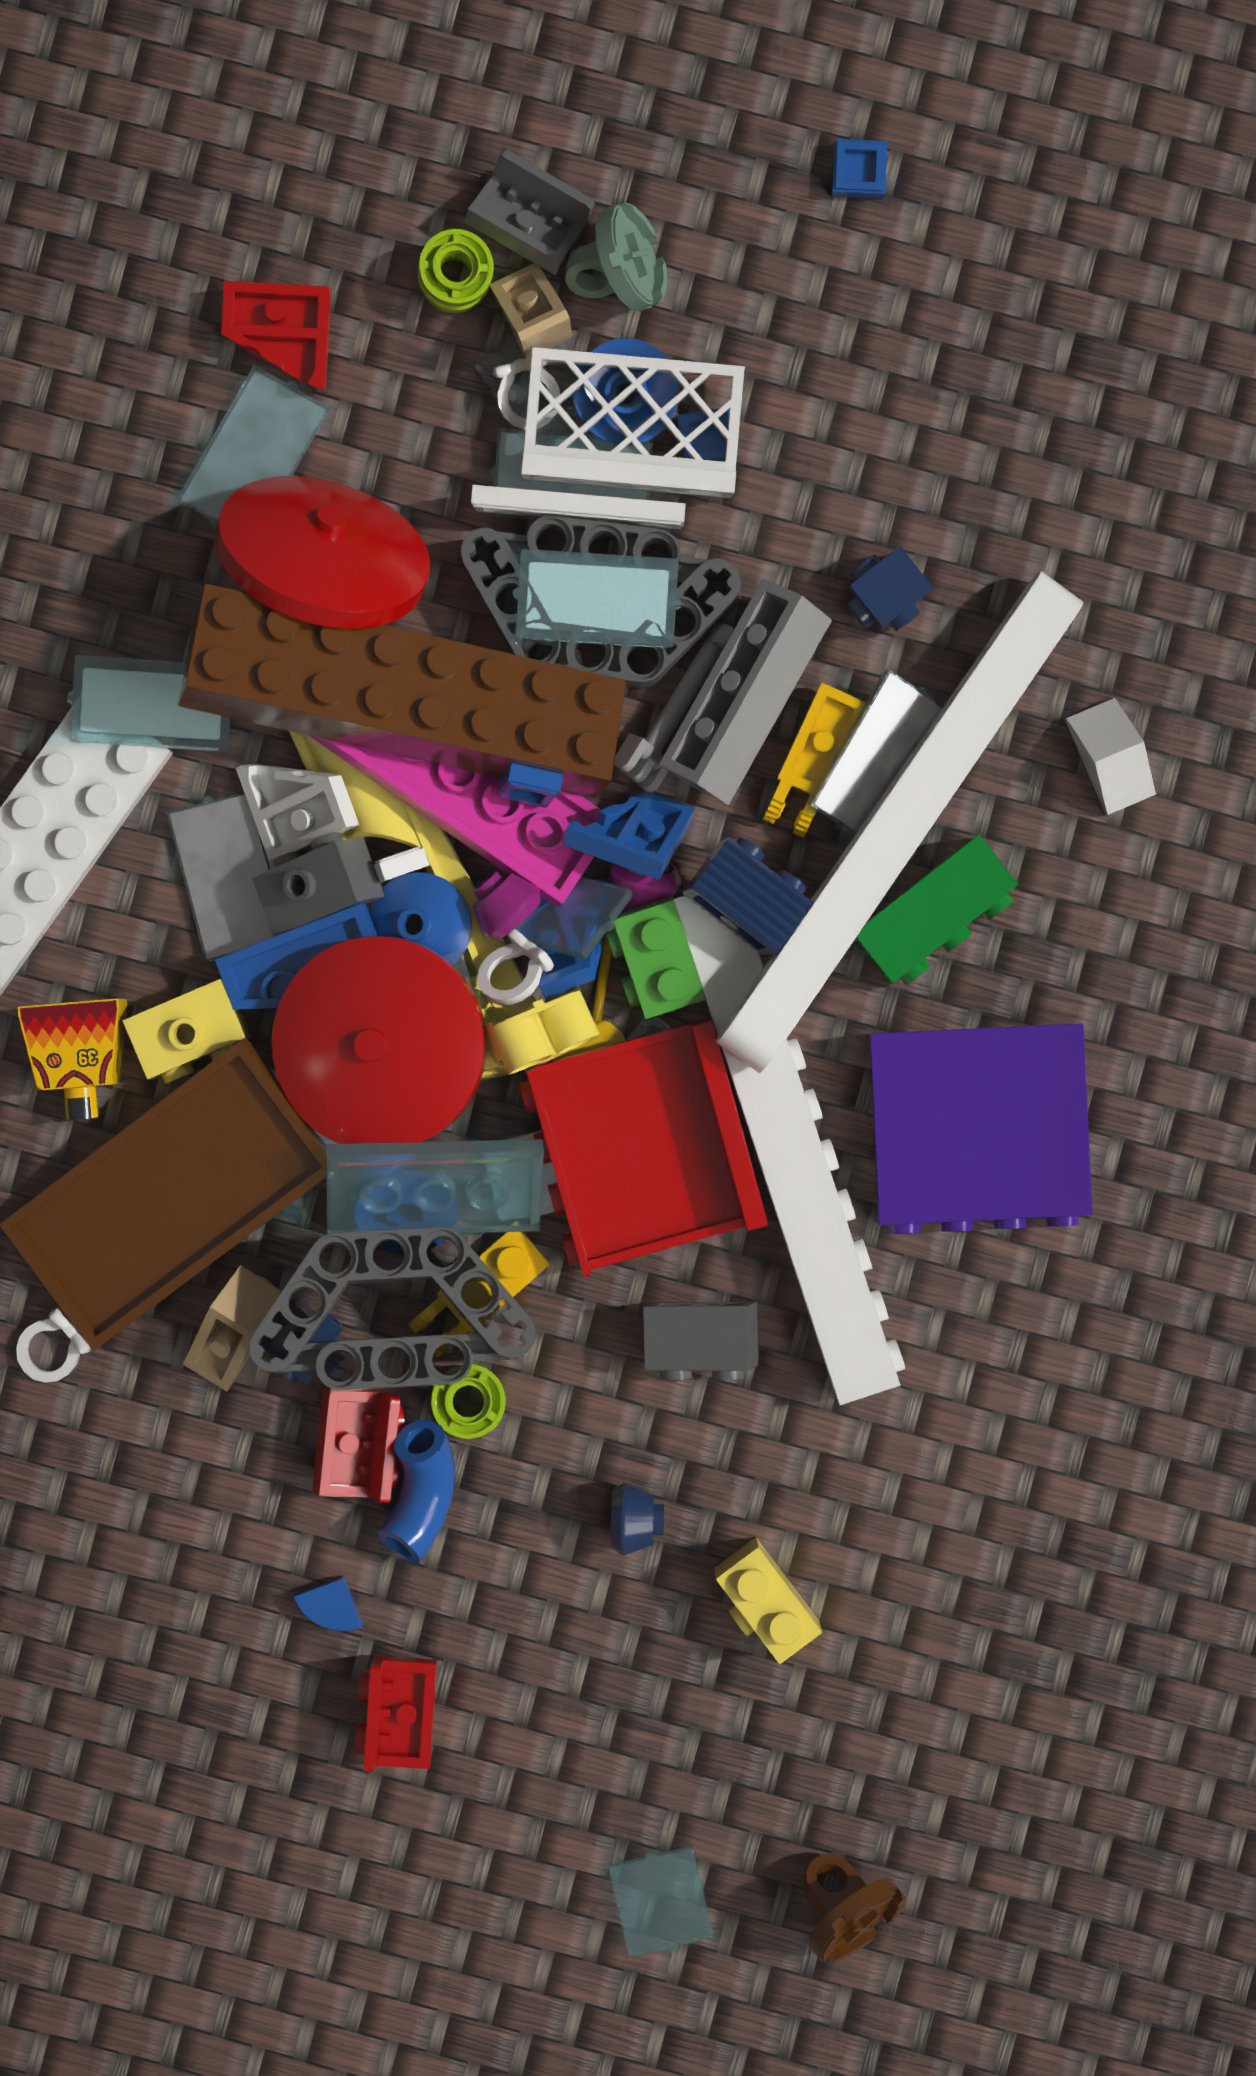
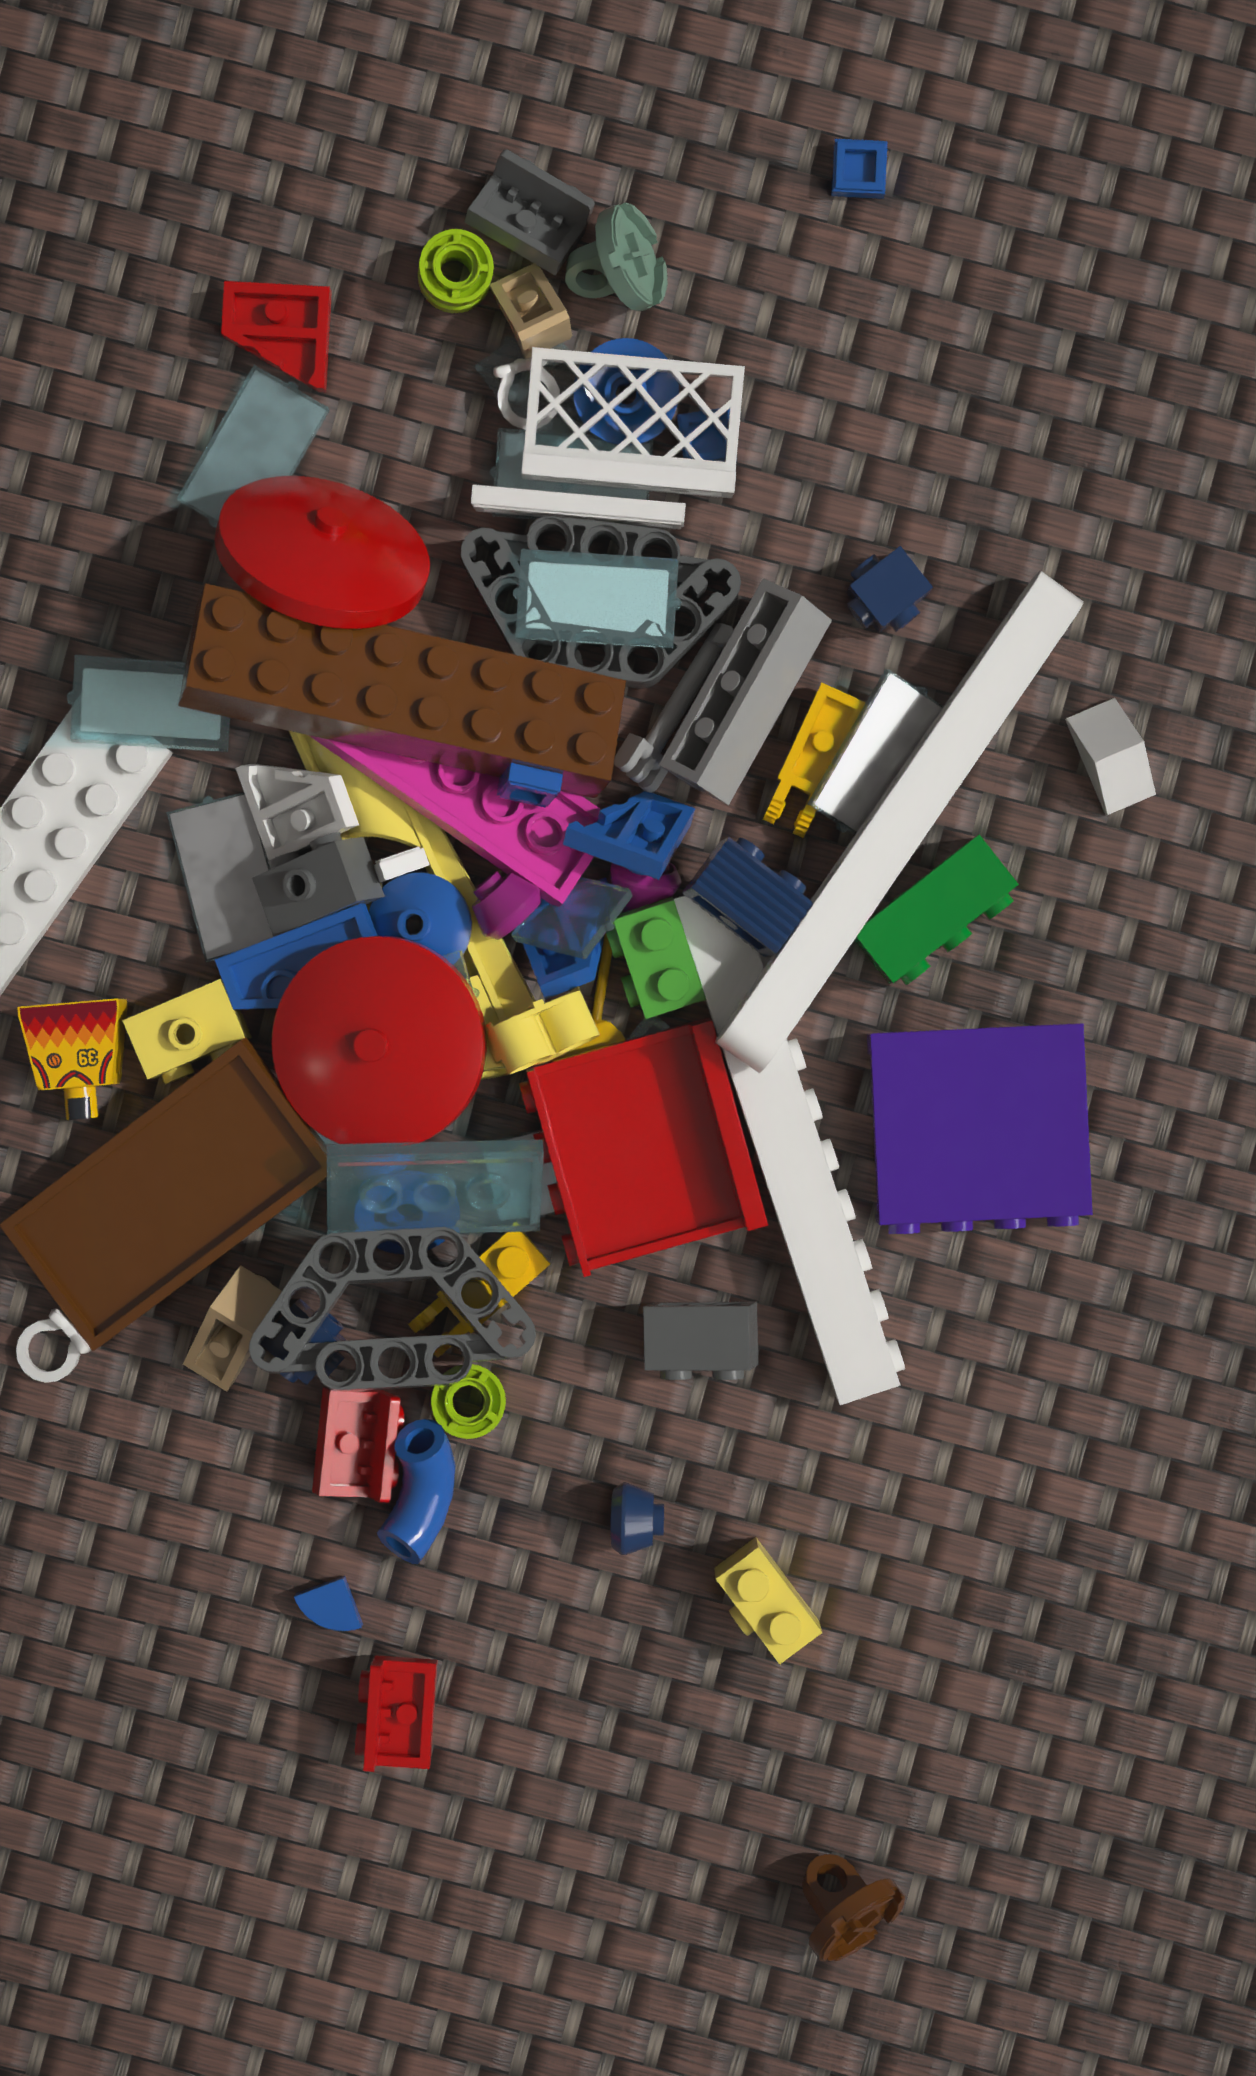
(520, 946): white piece -> none
(661, 1901): clear light blue piece -> none

